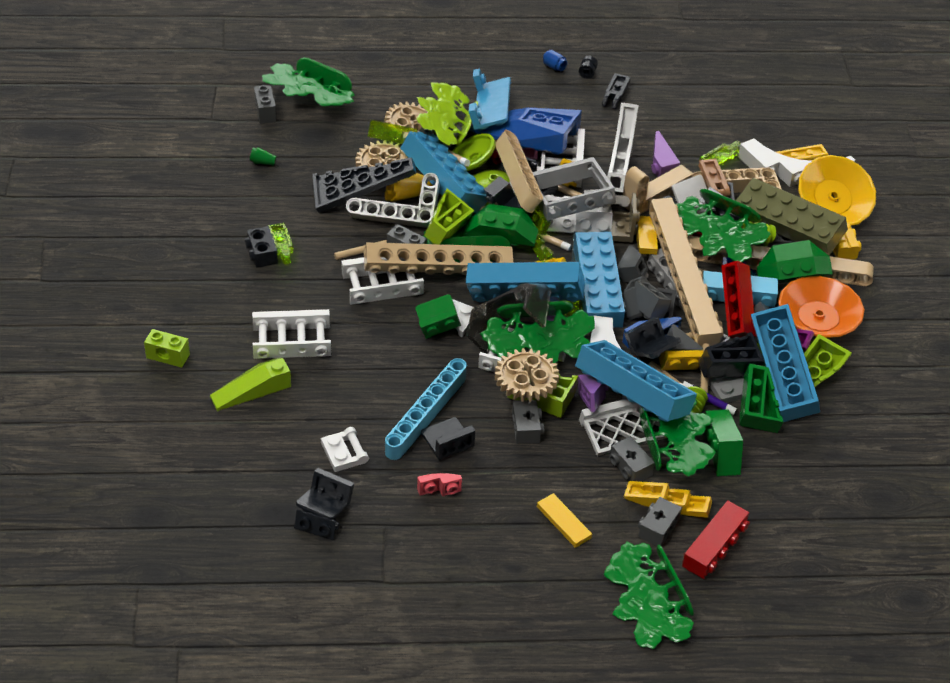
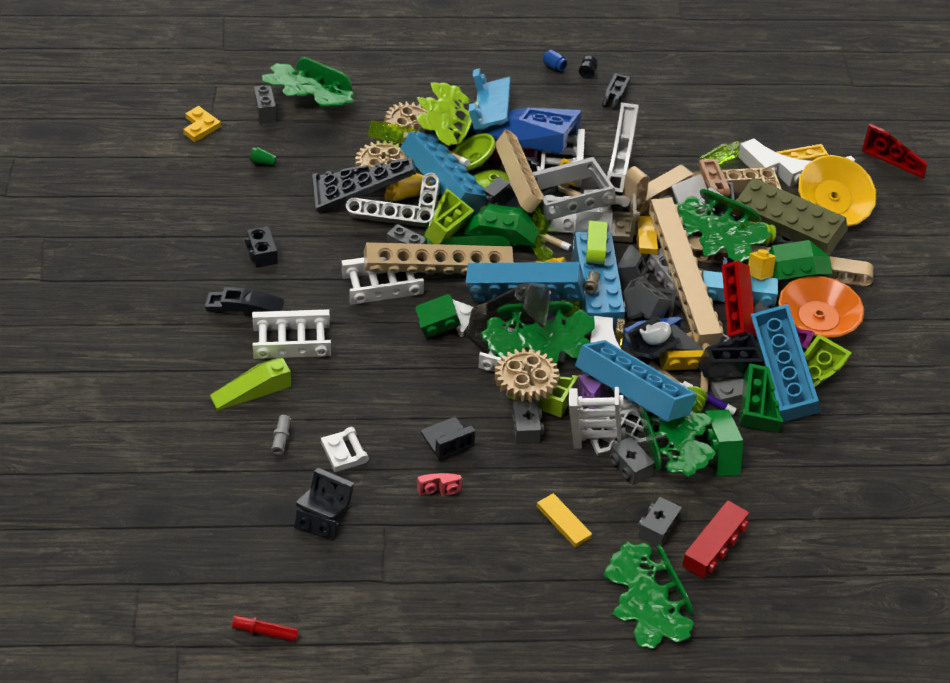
(167, 348): lime brick -> none
(202, 124): none -> yellow plate
(242, 300): none -> black slope
(264, 628): none -> red axle
(281, 434): none -> light grey pin
(282, 241): clear neon green hinge -> none
(351, 252): tan bar -> none
(425, 409): medium azure beam -> none
(578, 423): none -> white fence
(591, 283): none -> dark tan pin
(596, 242): none -> lime beam
(619, 330): none -> clear yellow tile
(649, 492): yellow slope -> none
(656, 333): none -> white hair
(663, 156): slope -> none
(761, 264): none -> yellow brick
(848, 246): yellow brick -> none
(890, 150): none -> red wedge

